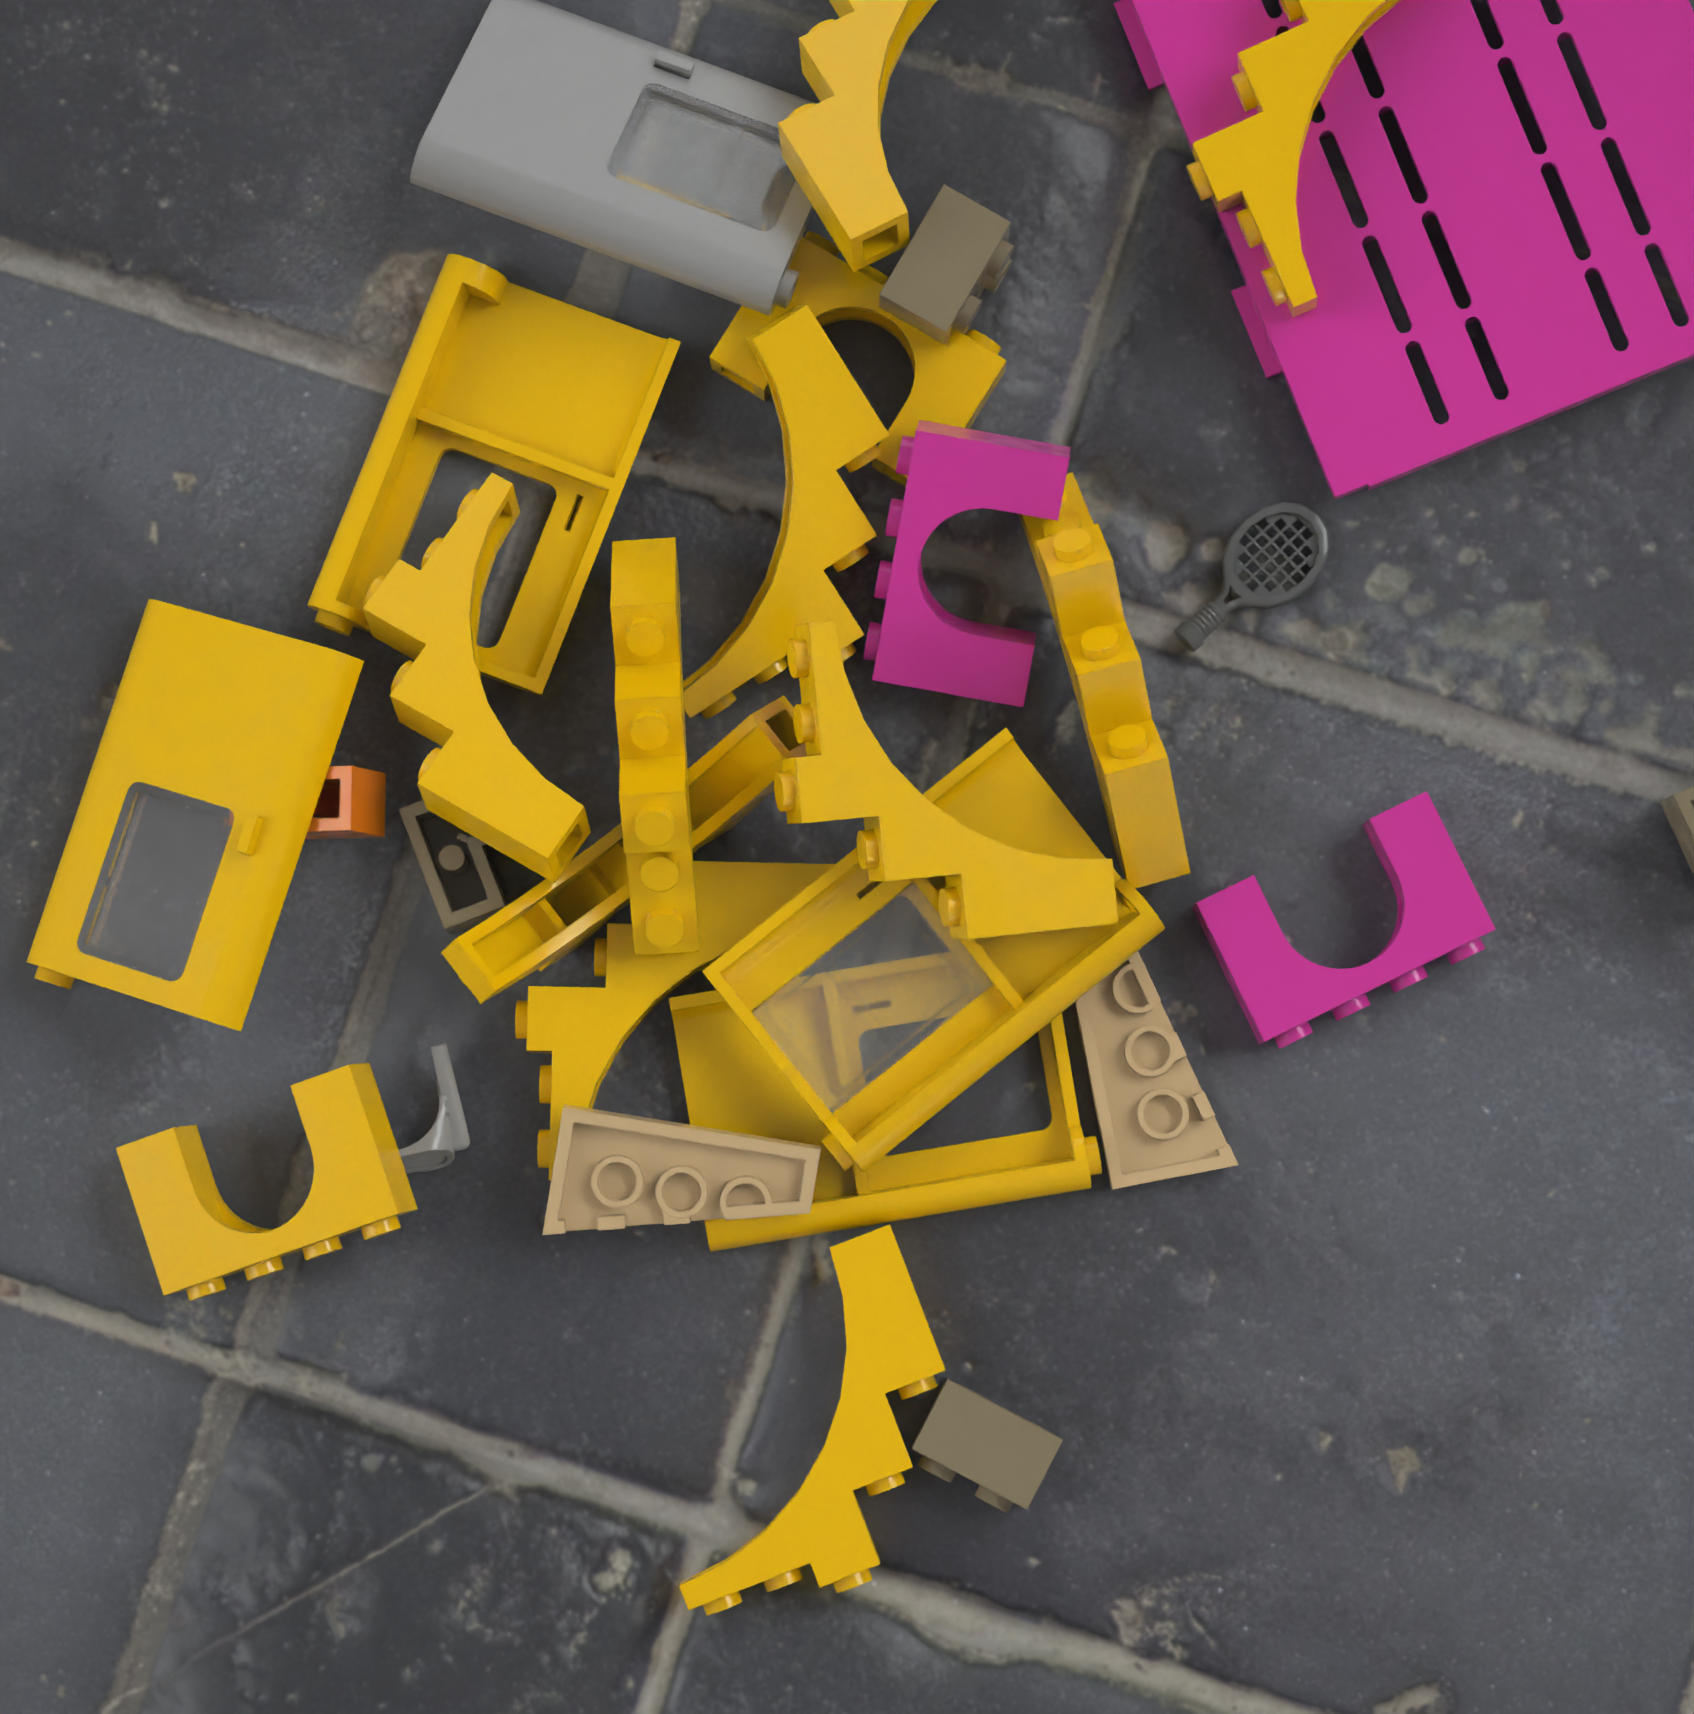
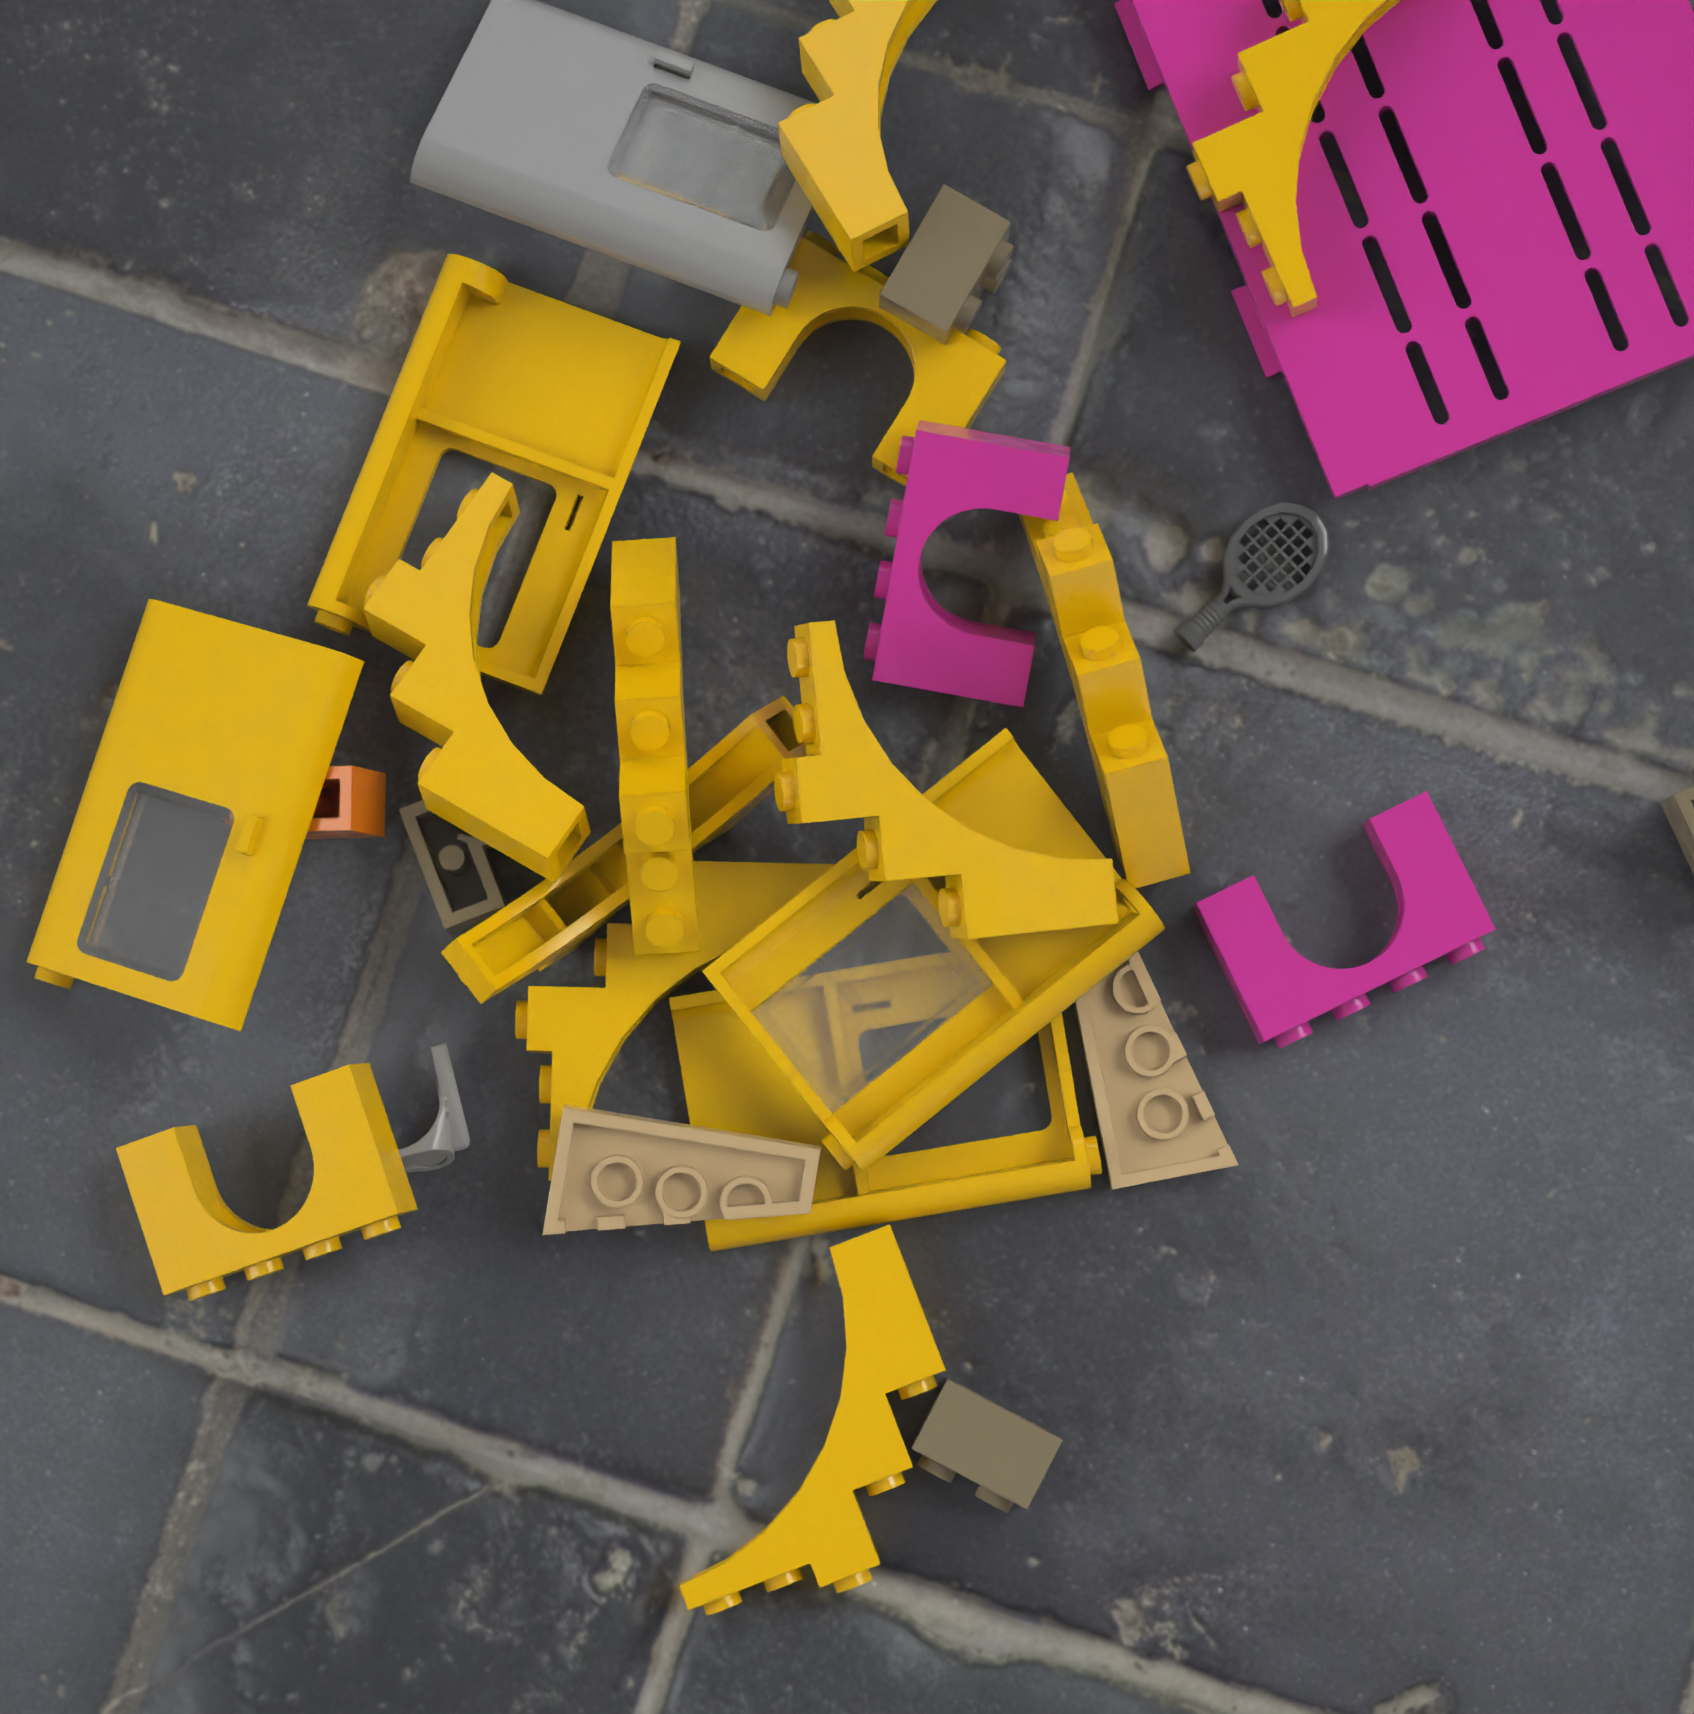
(823, 428): yellow arch -> none

